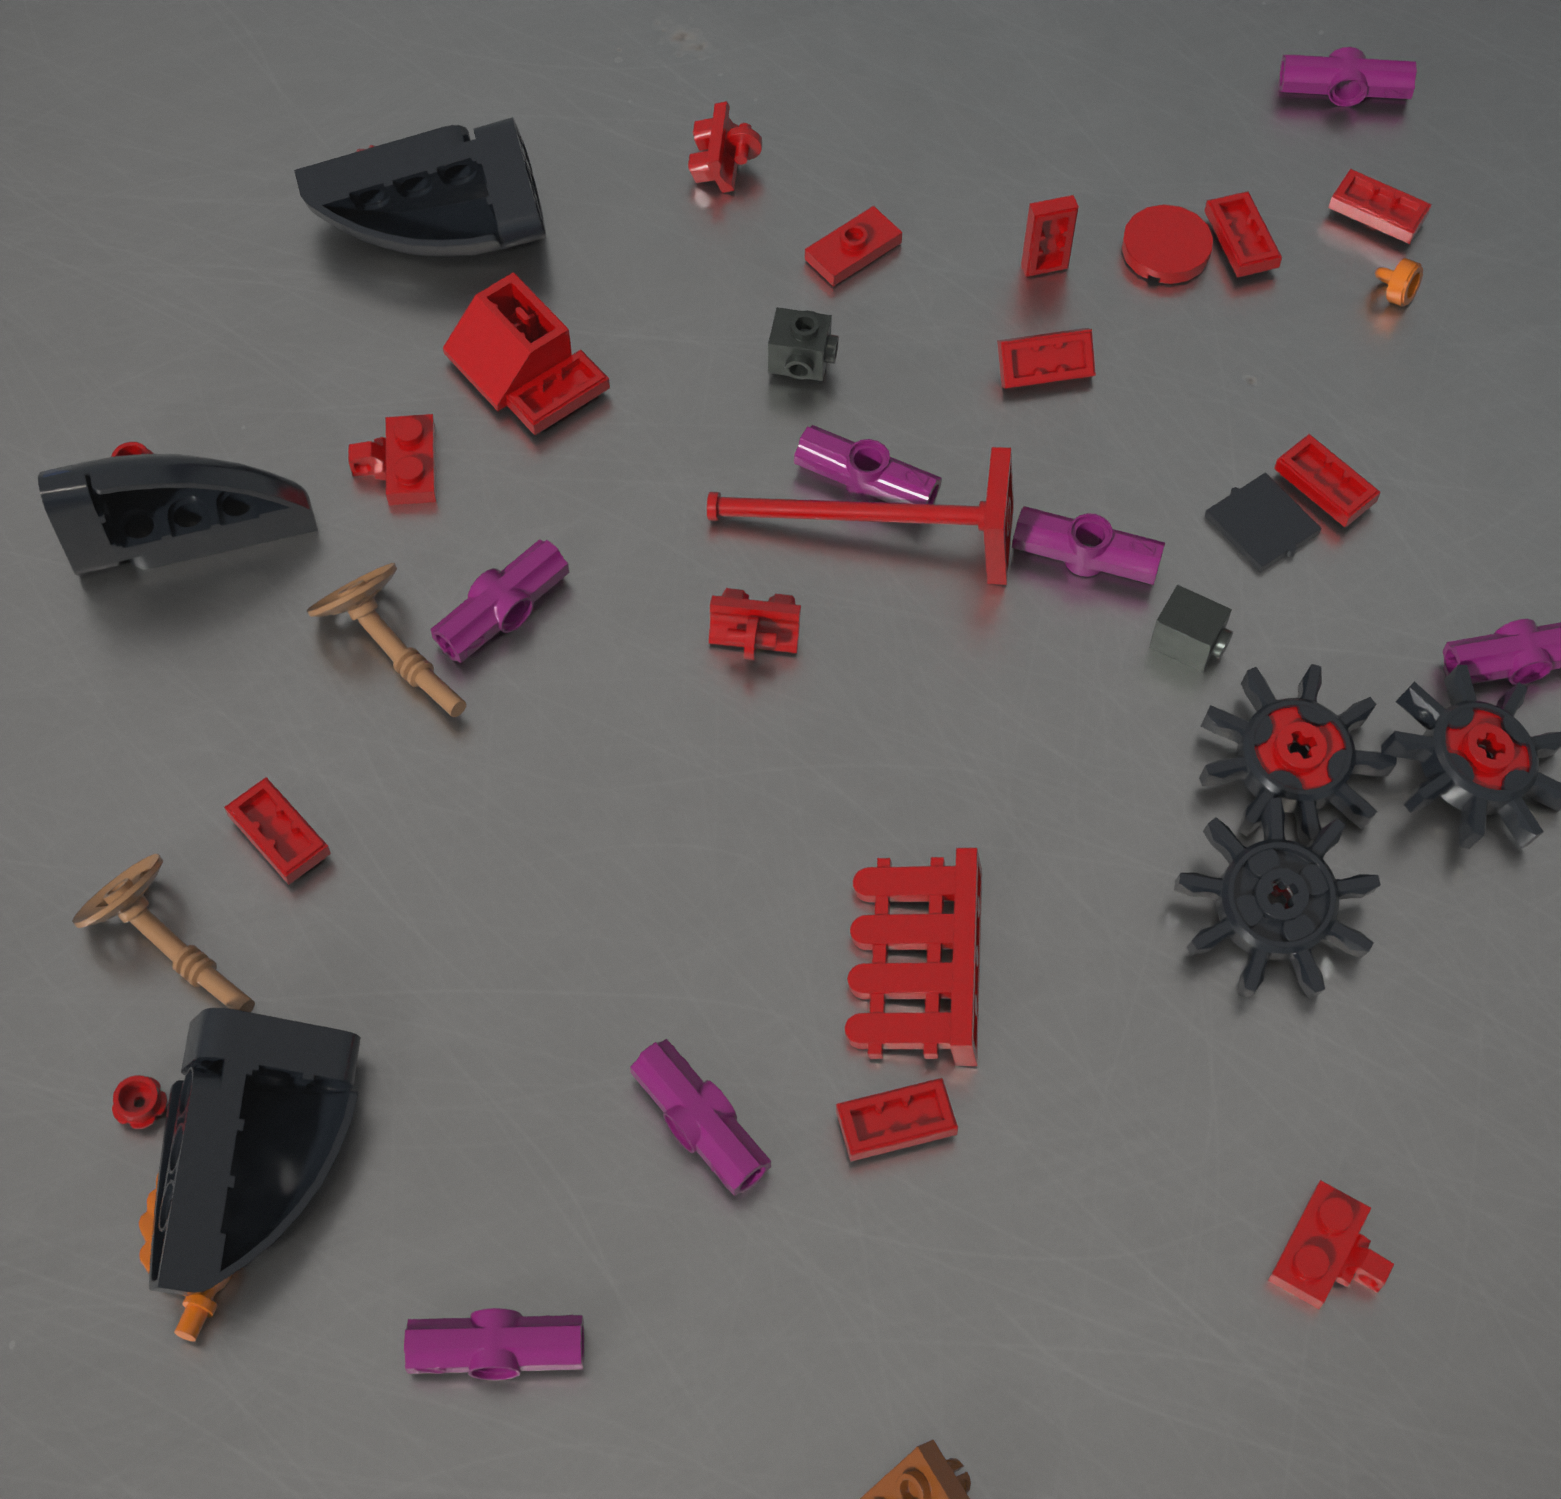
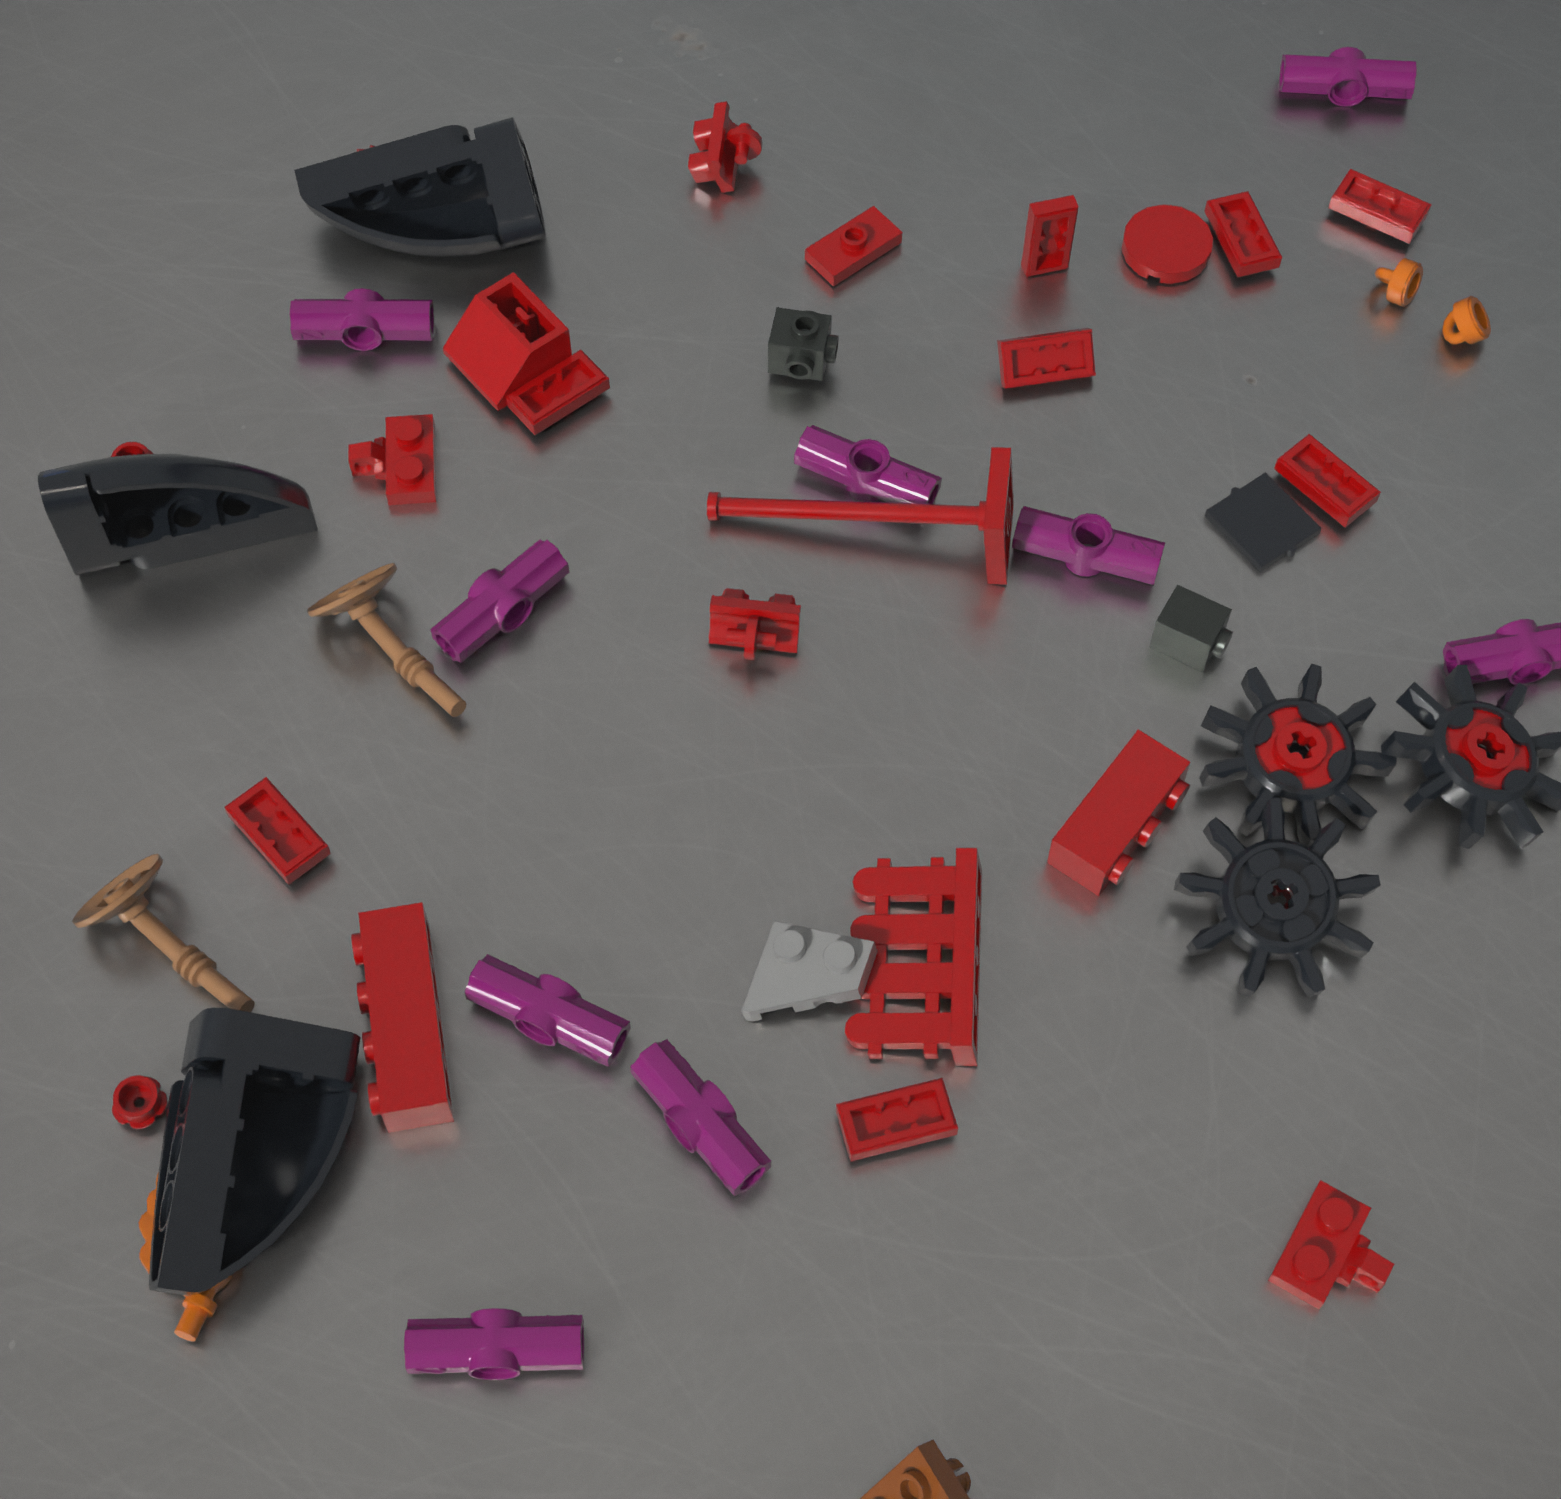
(362, 319): none -> magenta piece
(404, 1018): none -> red brick
(547, 1010): none -> magenta piece
(807, 969): none -> light grey wing
(1120, 813): none -> red brick
(1470, 320): none -> orange tile

